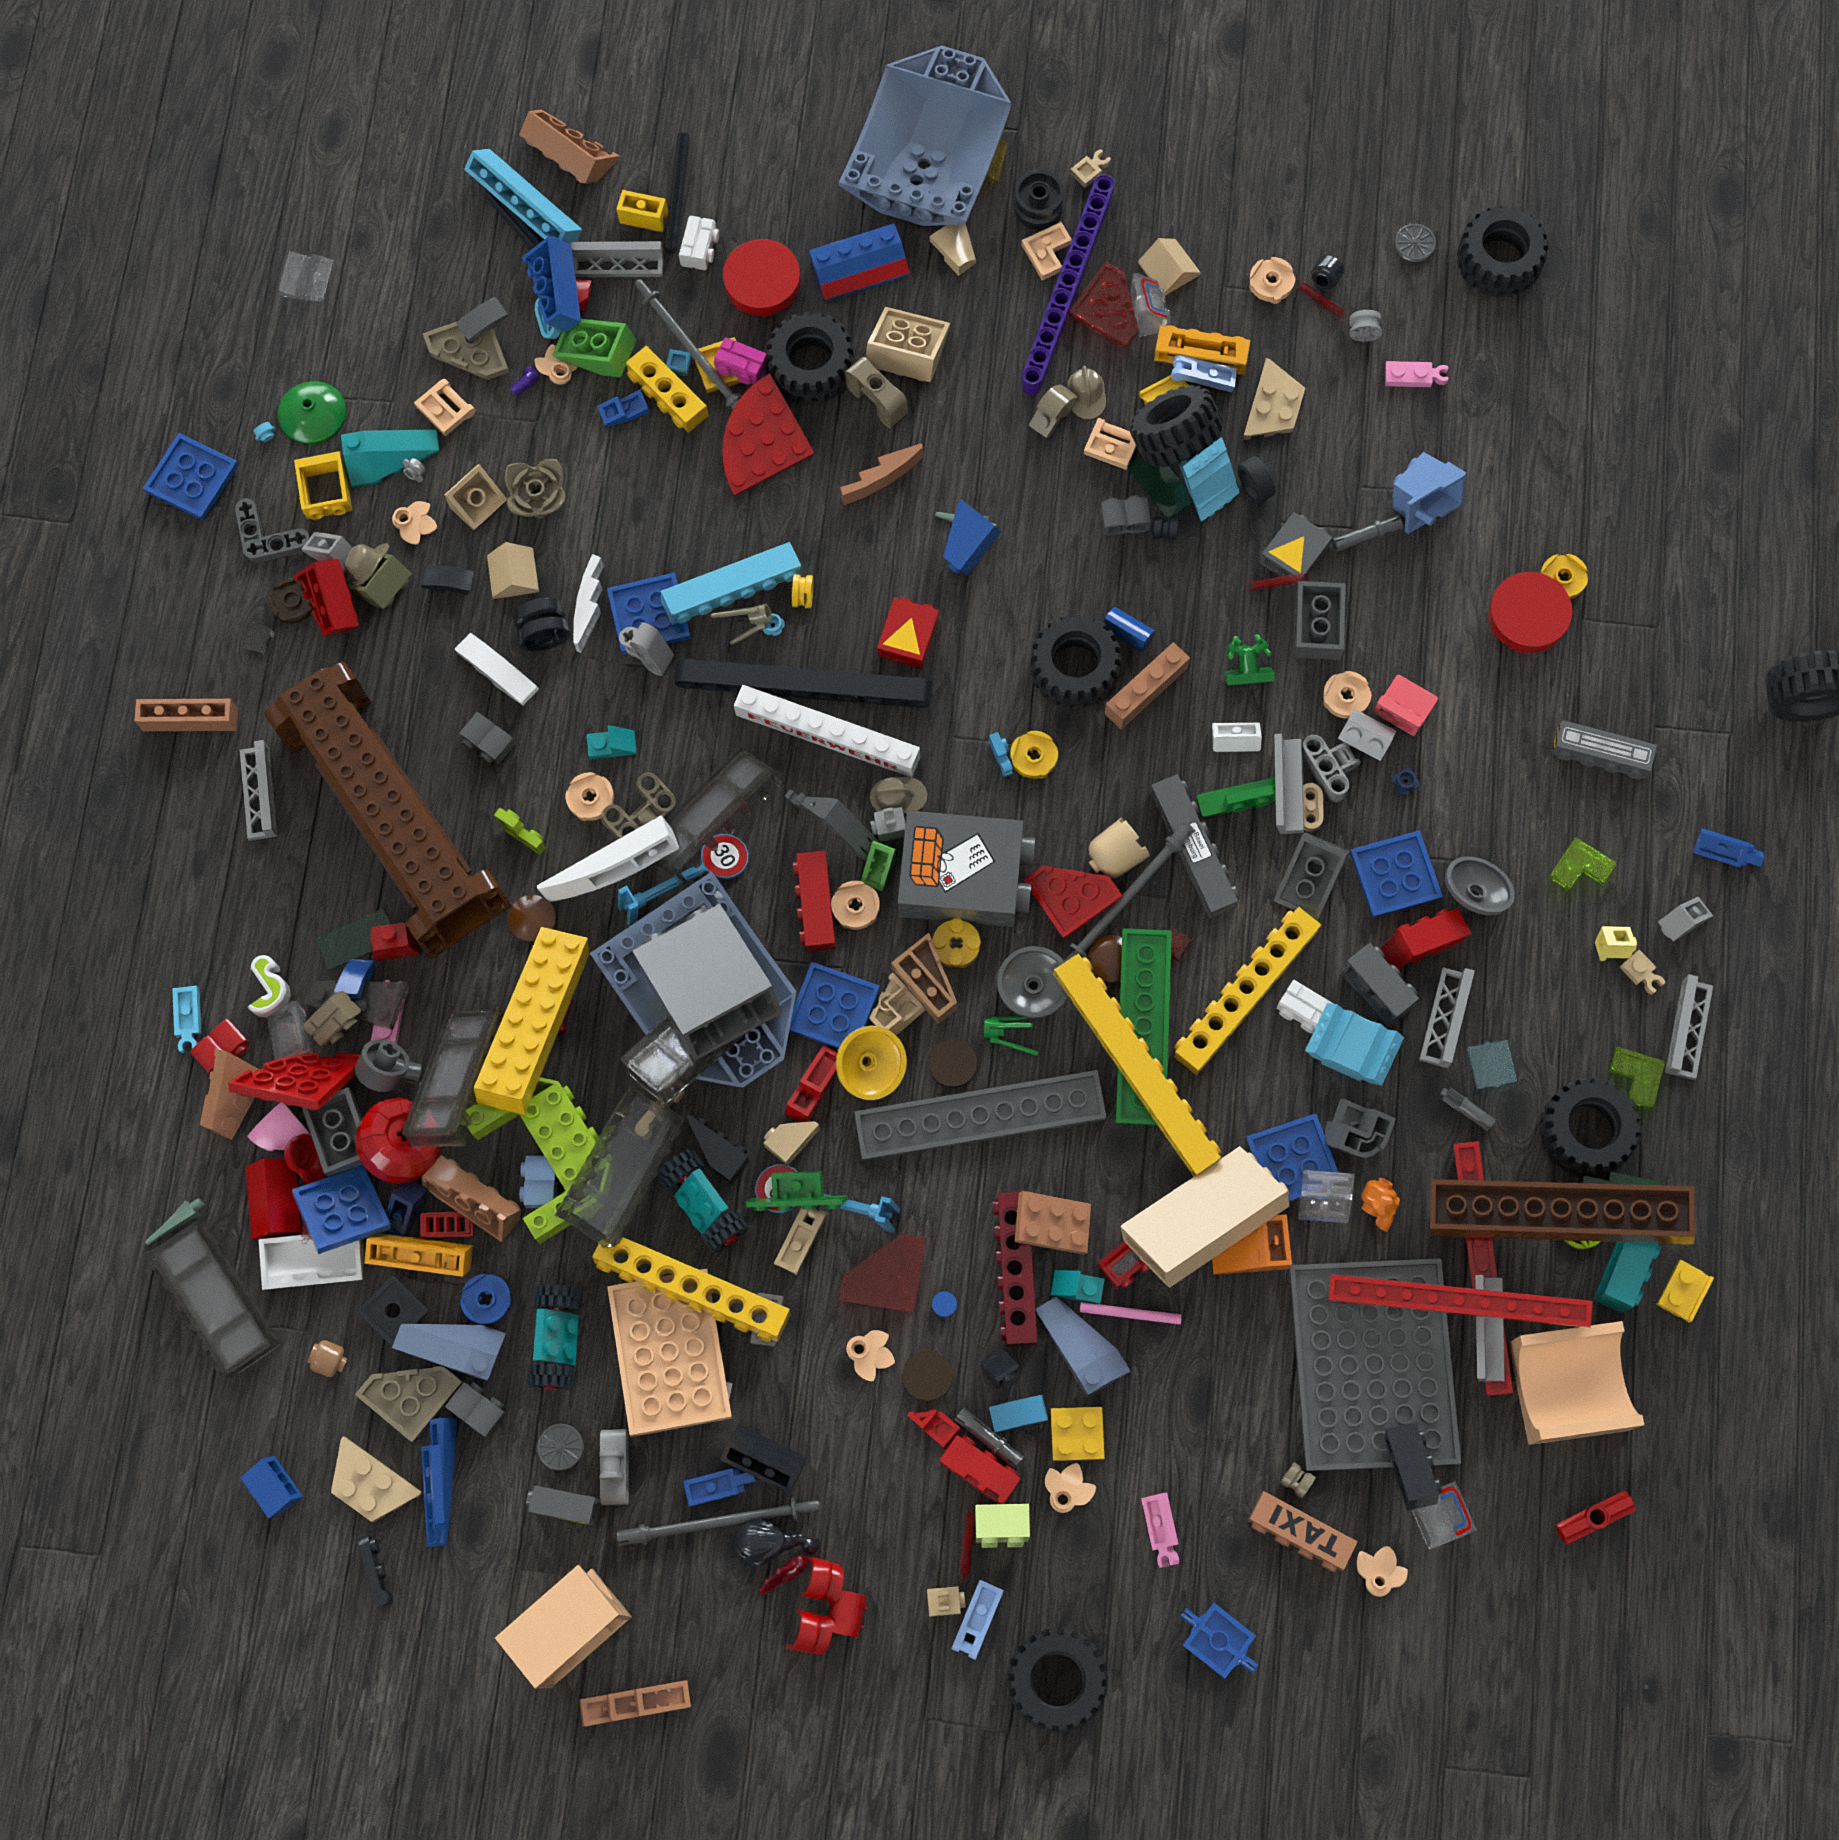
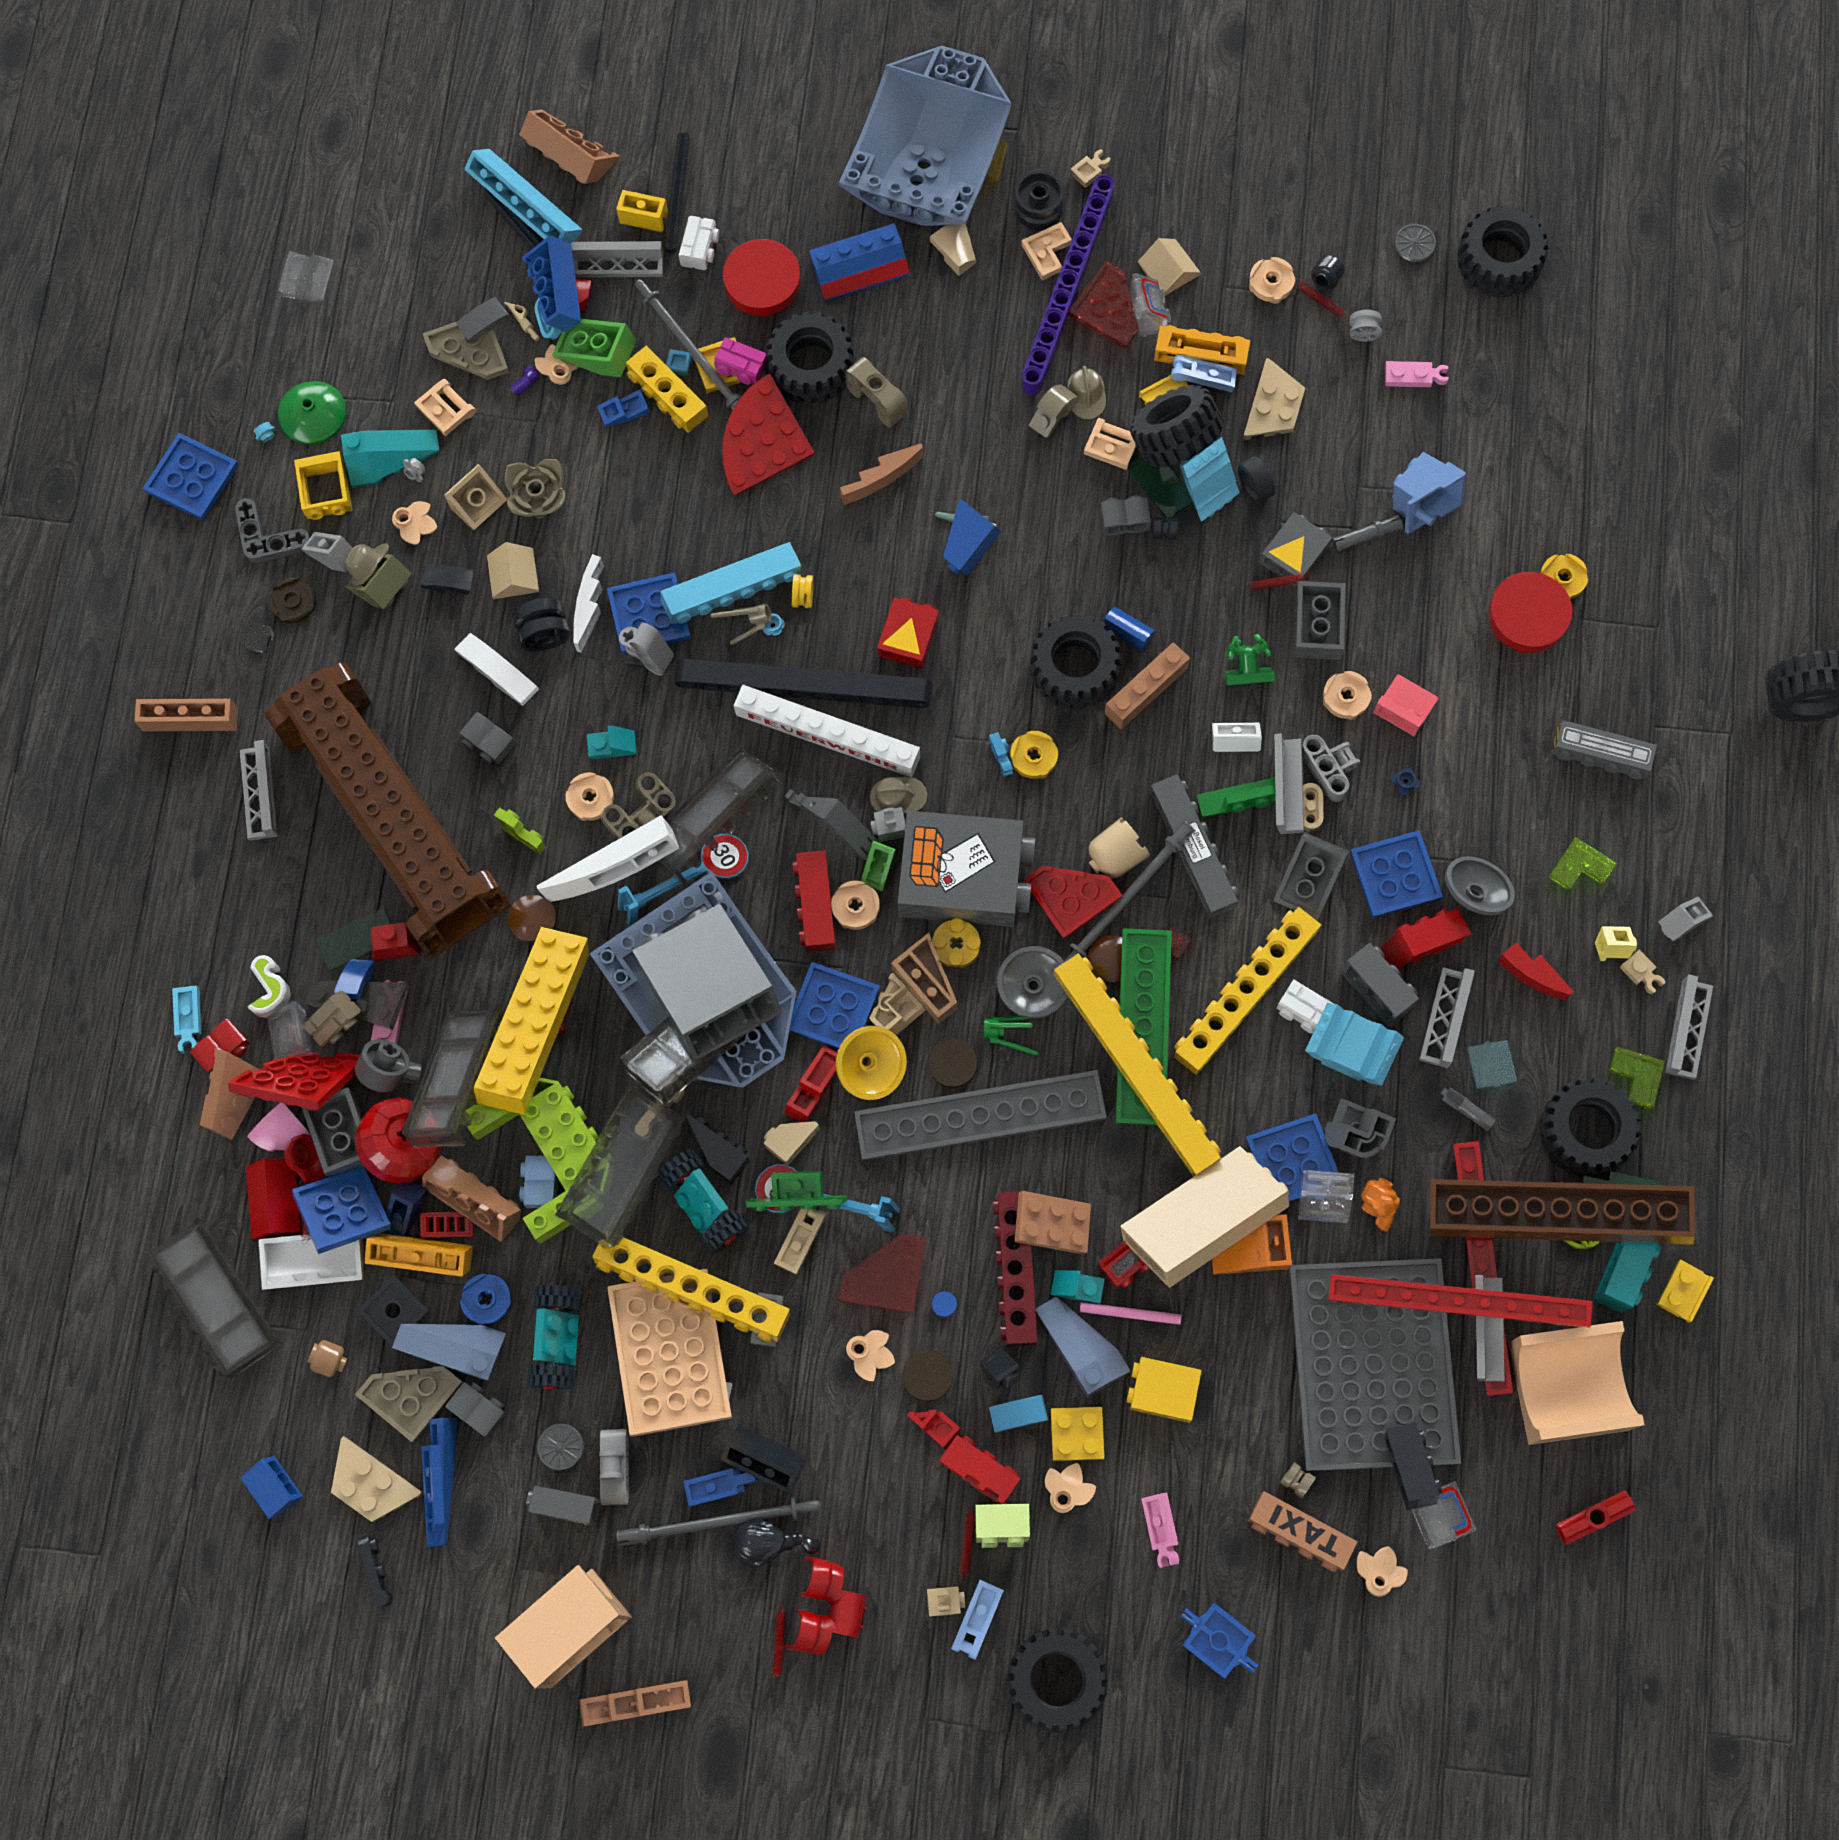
(183, 1214): sand green piece -> none
(329, 595): red wedge -> none
(521, 318): none -> tan hand
(779, 1645): none -> red piece
(785, 1574): dark red arm -> none
(907, 344): tan slope -> none
(985, 1435): dark grey pin -> none
(1164, 1389): none -> yellow brick
(1367, 734): light grey brick -> none
(1534, 973): none -> red slope
(1727, 849): blue hinge -> none

